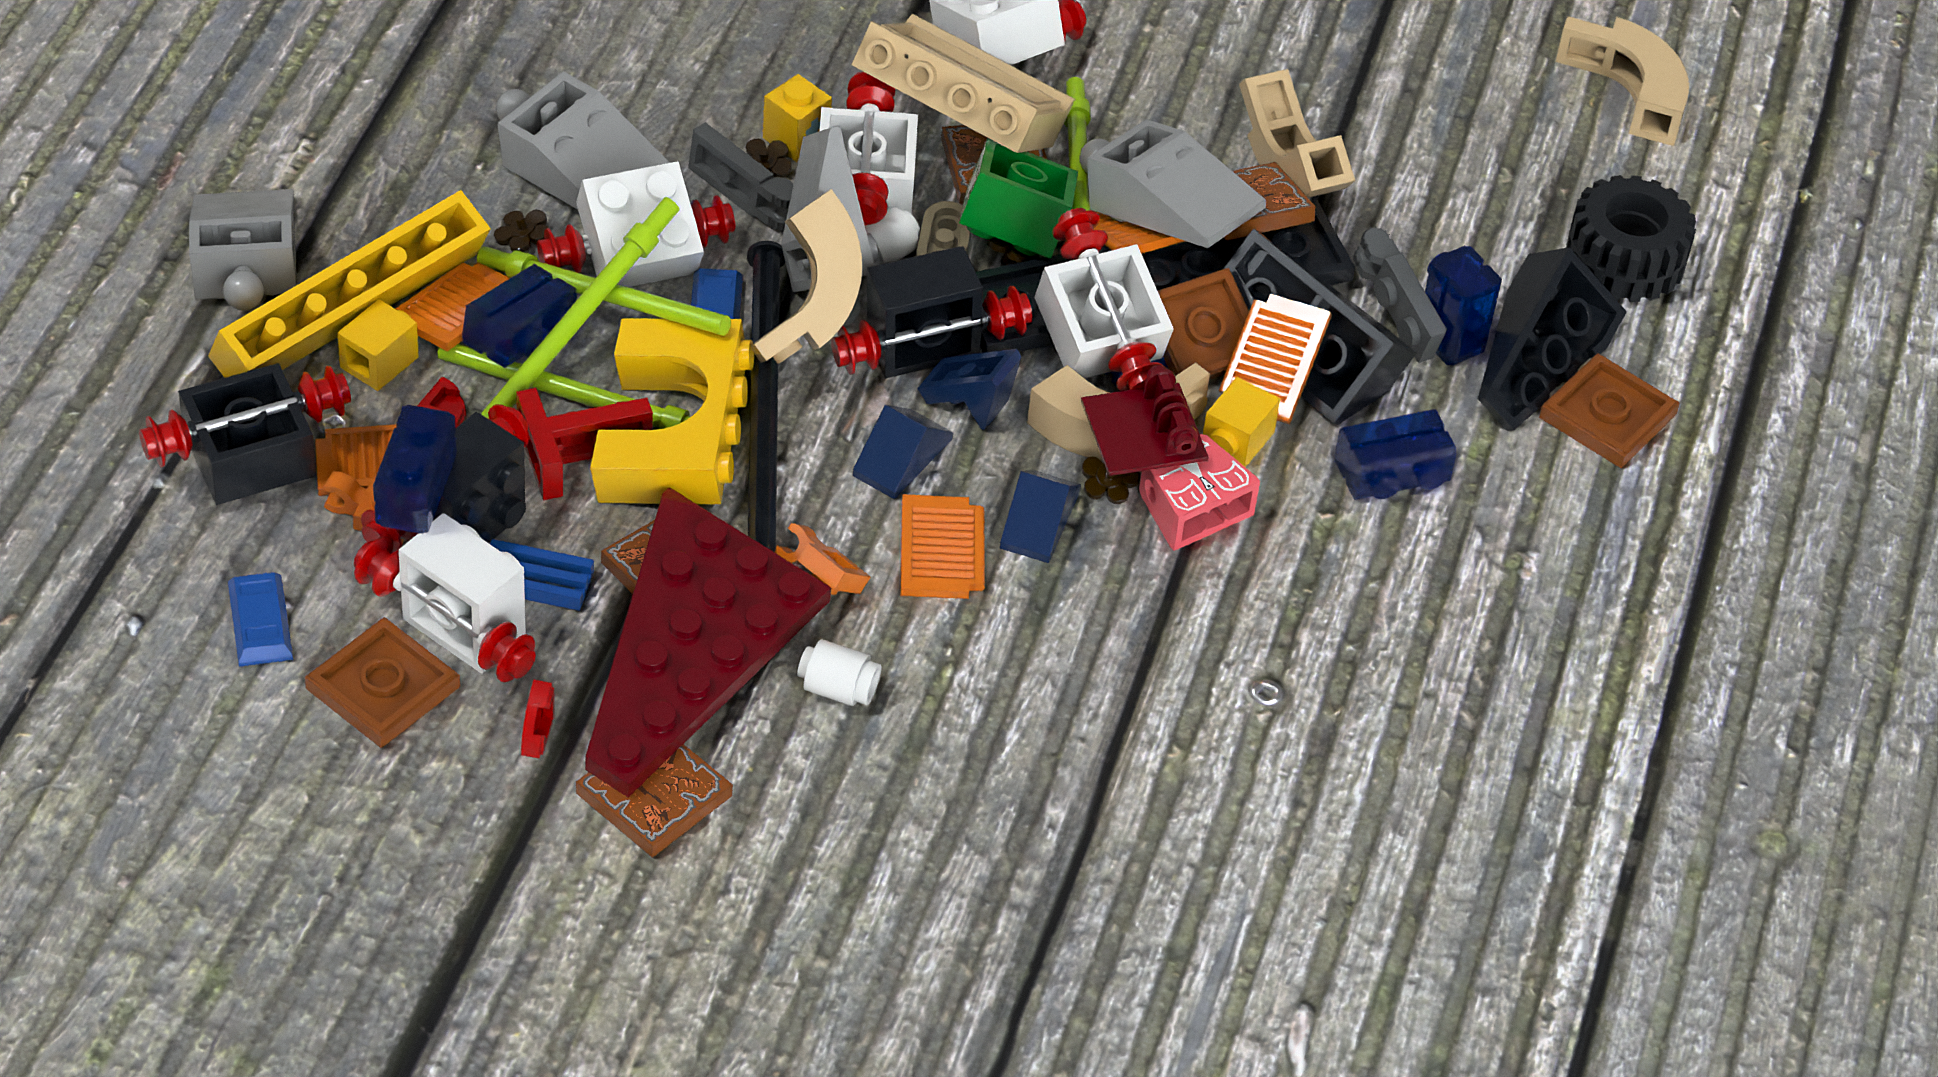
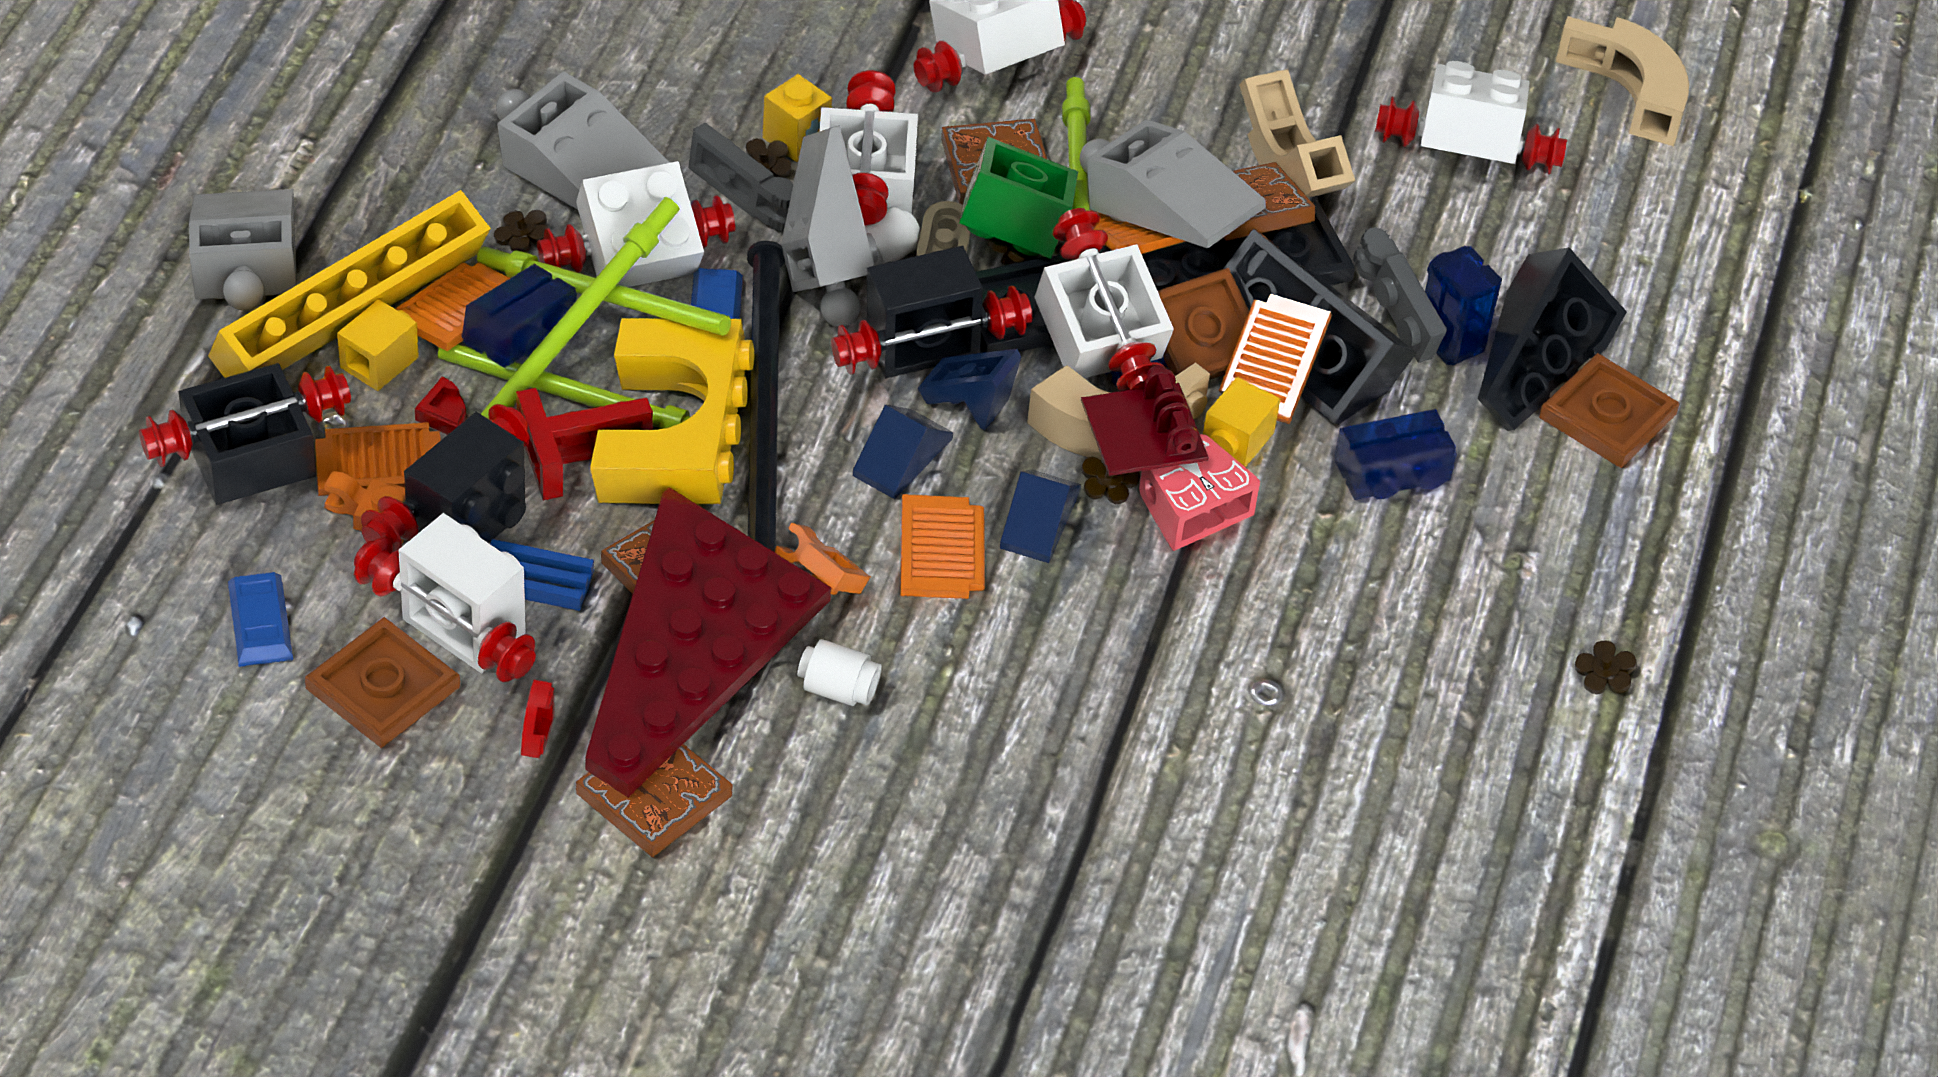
(415, 469): clear blue brick -> none
(836, 273): tan arch -> none
(964, 83): tan window -> none
(1474, 117): none -> white brick
(1606, 668): none -> dark brown plant
(1633, 236): black tyre -> none

